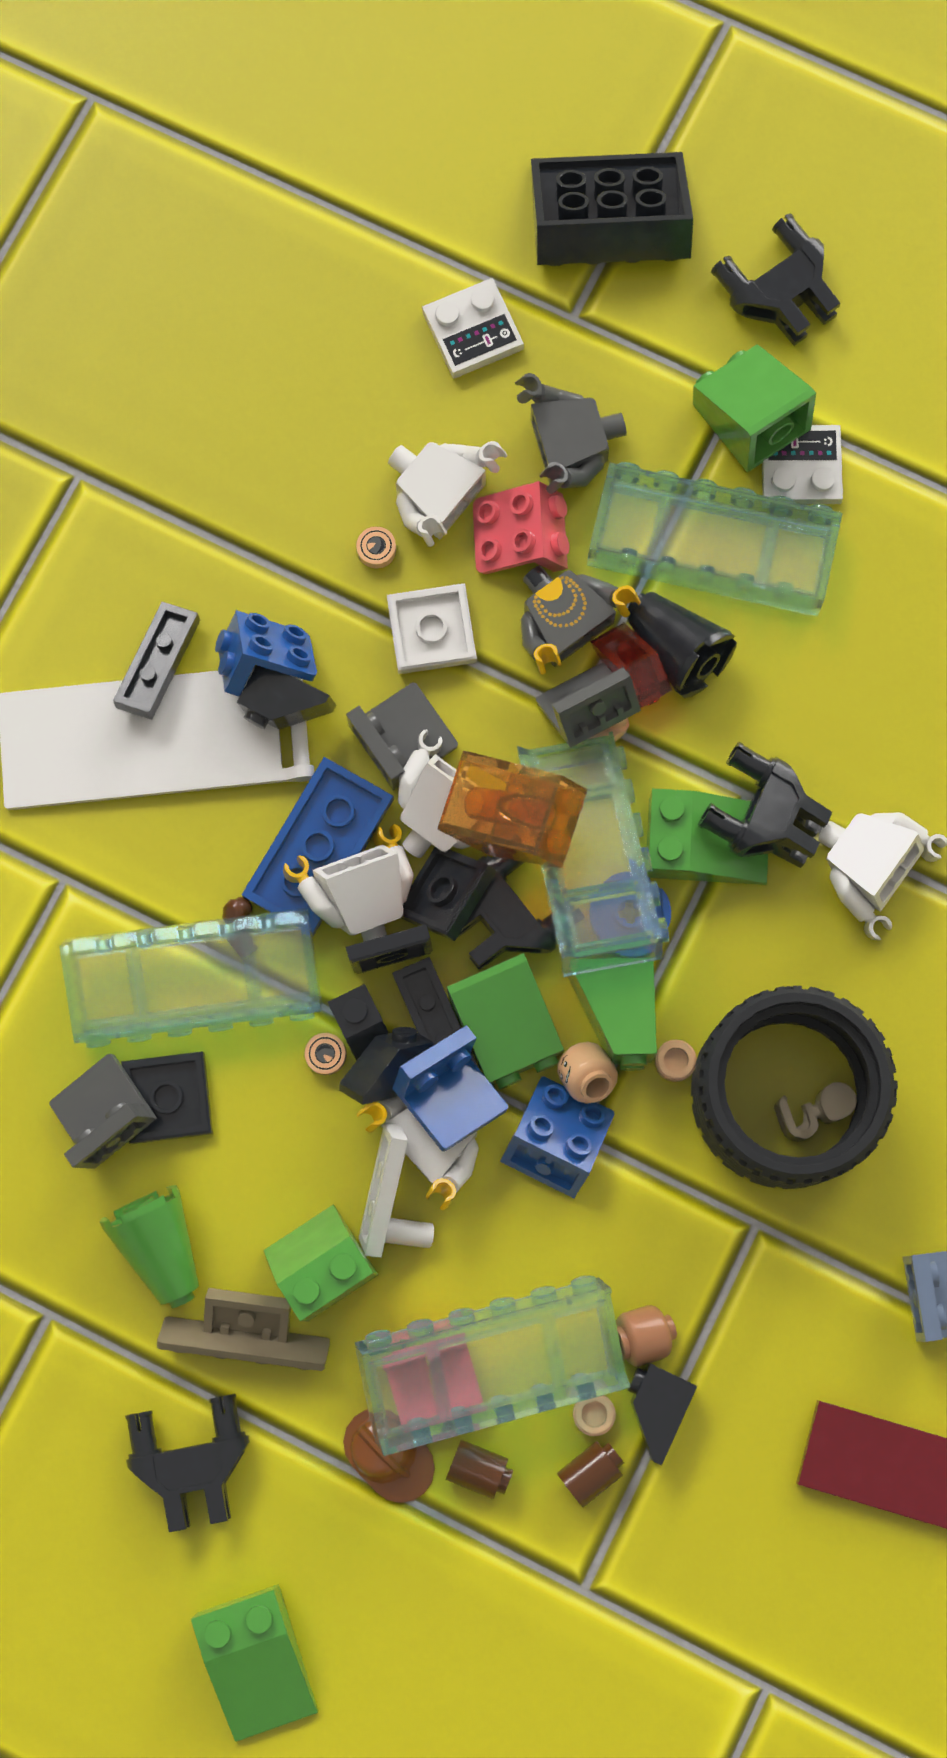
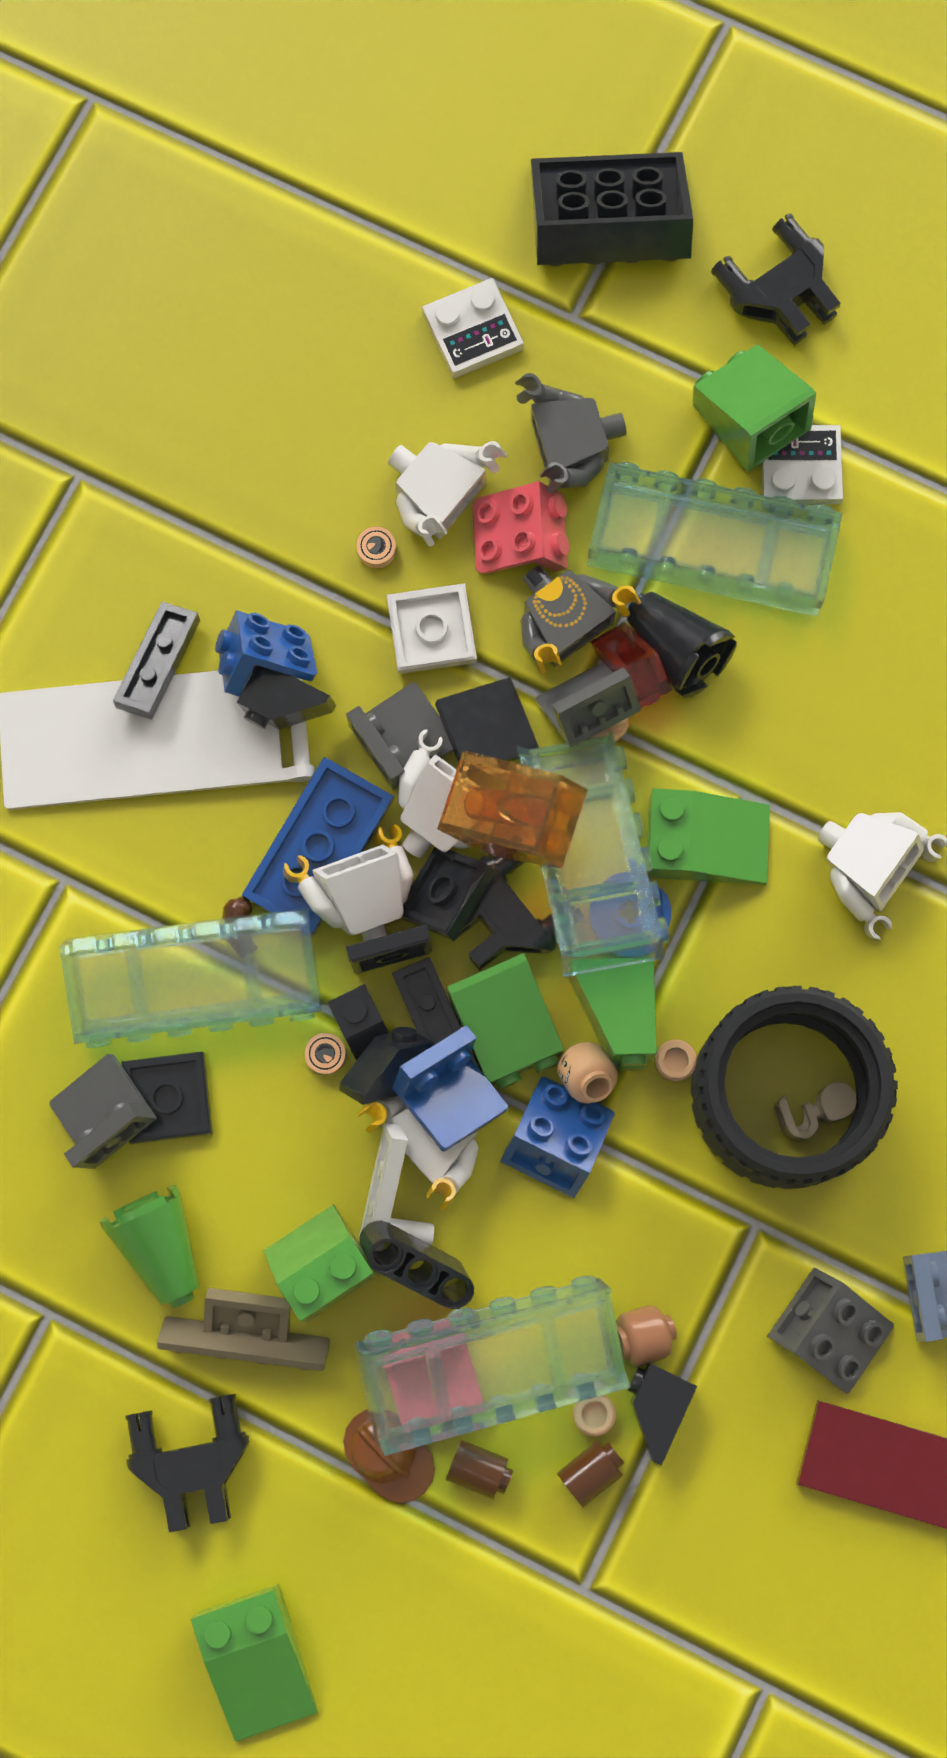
(404, 1252): none -> black beam
(487, 721): none -> black tile
(779, 816): black connector -> none
(831, 1329): none -> dark grey bracket

